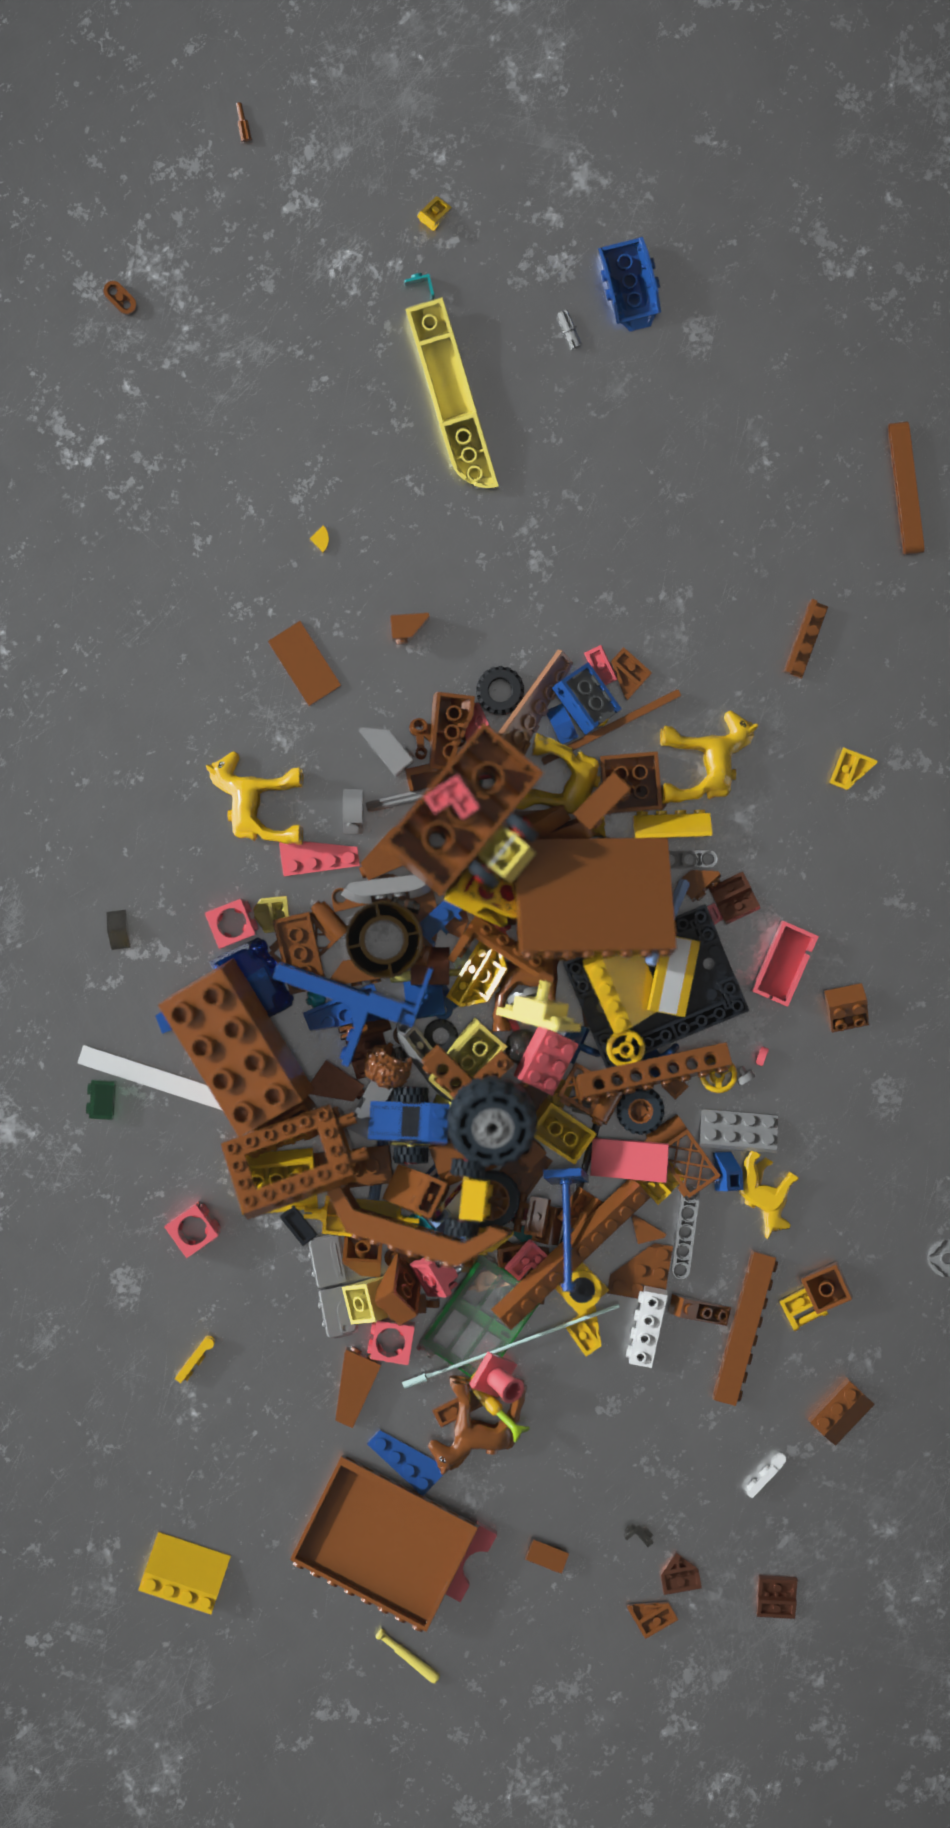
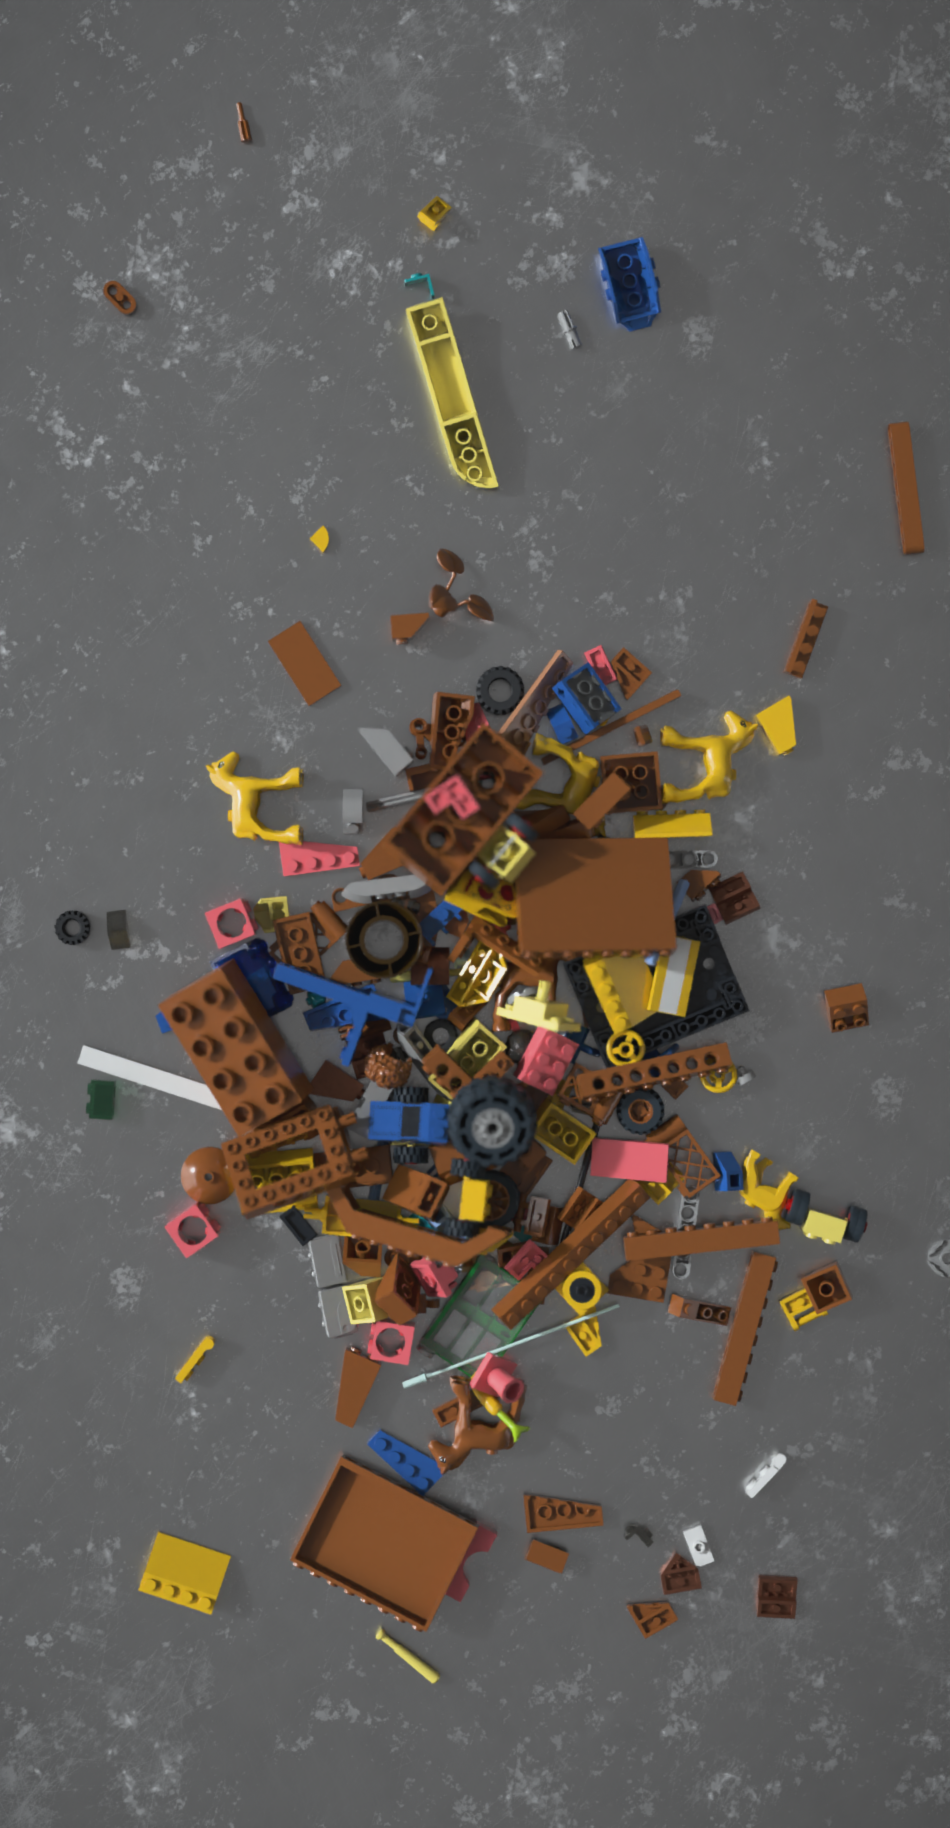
(61, 923): none -> black tyre
(193, 1174): none -> dark orange dish
(443, 602): none -> dark orange plant
(449, 1198): sticker -> none
(462, 1016): none -> dark orange plate
(559, 1514): none -> dark orange wing
(565, 1178): blue tile -> none
(642, 735): none -> dark orange slope
(647, 1327): white brick -> none
(698, 1546): none -> white plate
(701, 1239): none -> dark orange brick
(739, 1131): light grey plate -> none
(762, 1056): coral tile -> none
(779, 725): none -> yellow slope
(784, 963): coral piece -> none
(823, 1224): none -> brick
(840, 1411): dark orange slope -> none
(850, 768): yellow wing -> none

